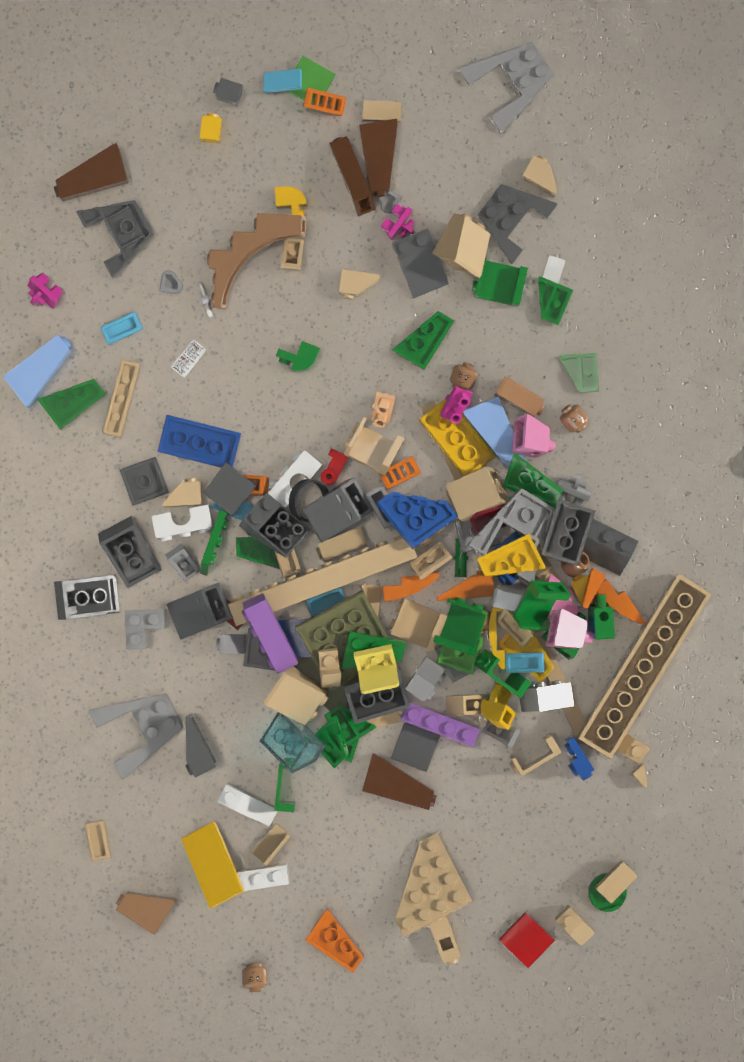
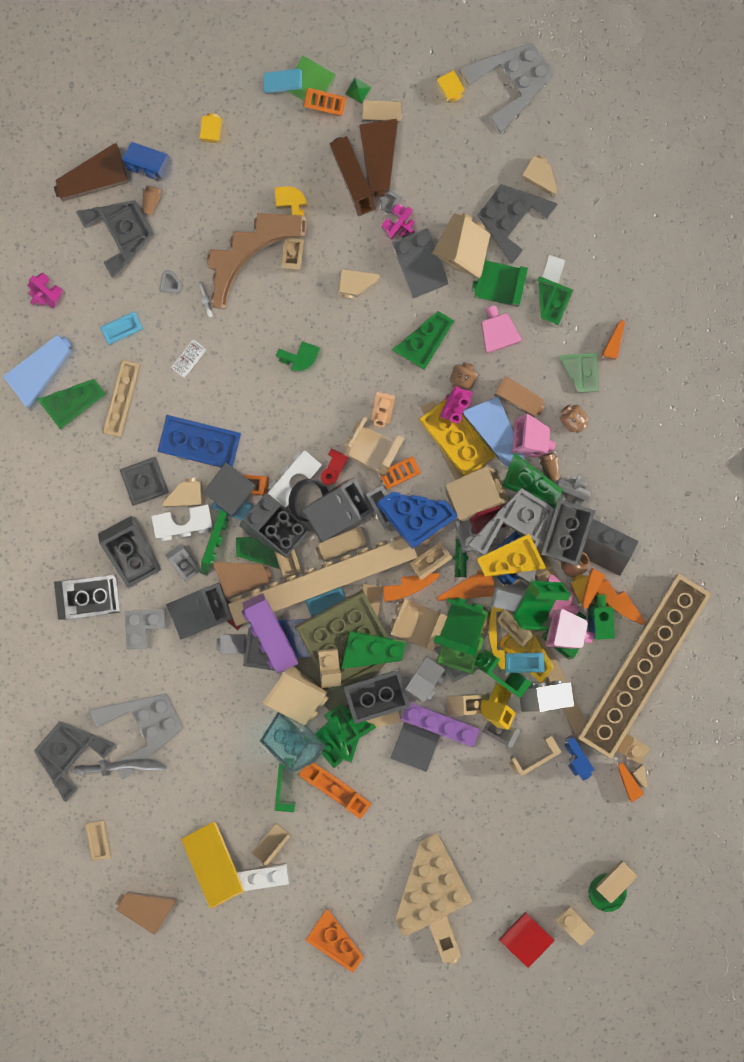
(62, 748): none -> dark grey wing
(104, 767): none -> flat silver sword
(146, 160): none -> blue slope
(150, 199): none -> medium nougat cone
(198, 754): dark grey slope -> none
(228, 91): dark grey brick -> none
(241, 577): none -> medium nougat slope
(247, 804): white slope -> none
(254, 977): medium nougat head -> none
(335, 789): none -> orange slope
(358, 90): none -> green slope
(376, 669): light yellow bracket -> none
(395, 784): reddish brown slope -> none
(451, 87): none -> yellow brick
(498, 331): none -> bright pink torso
(550, 466): none -> medium nougat cone
(612, 348): none -> orange slope
(632, 788): none -> orange slope

